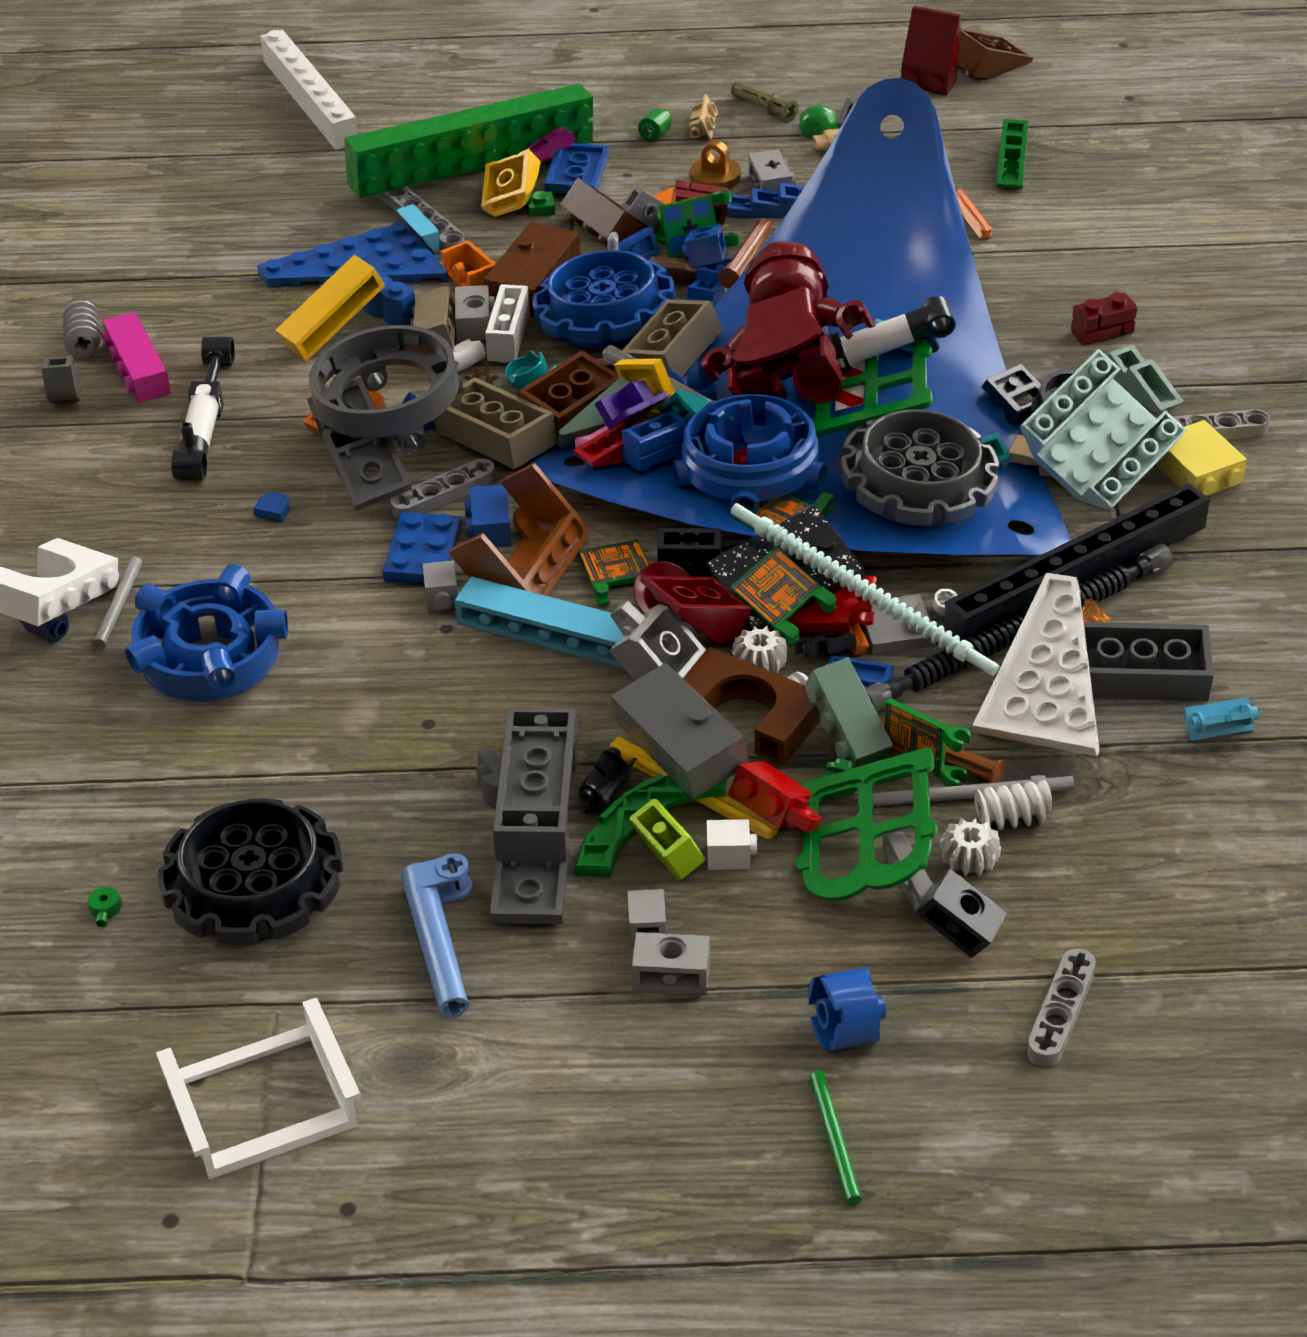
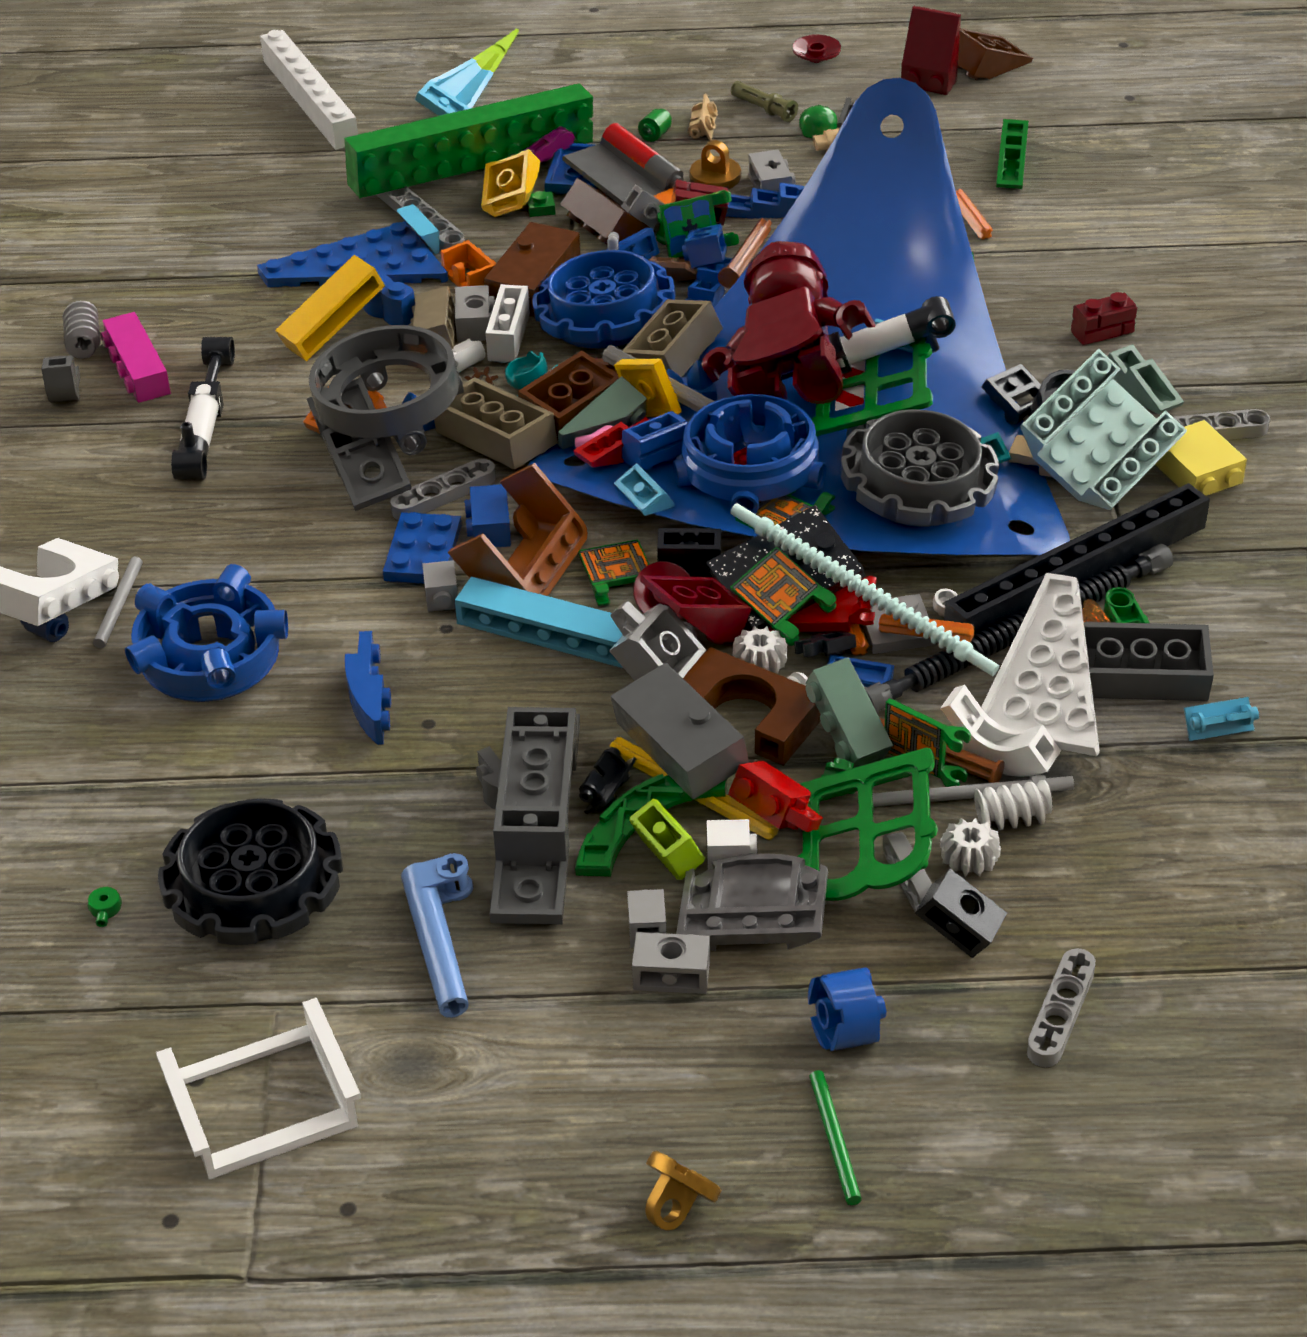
(272, 507): blue tile -> none
(367, 688): none -> blue slope
(464, 84): none -> medium azure plate
(621, 163): none -> dark grey door
(628, 403): dark purple panel -> none
(643, 491): none -> medium azure slope
(679, 1185): none -> pearl gold tile
(683, 404): teal slope -> none
(755, 901): none -> flat silver slope
(816, 48): none -> dark red dish
(889, 625): none -> orange axle
(1023, 751): none -> white arch
(1122, 607): none -> green piece

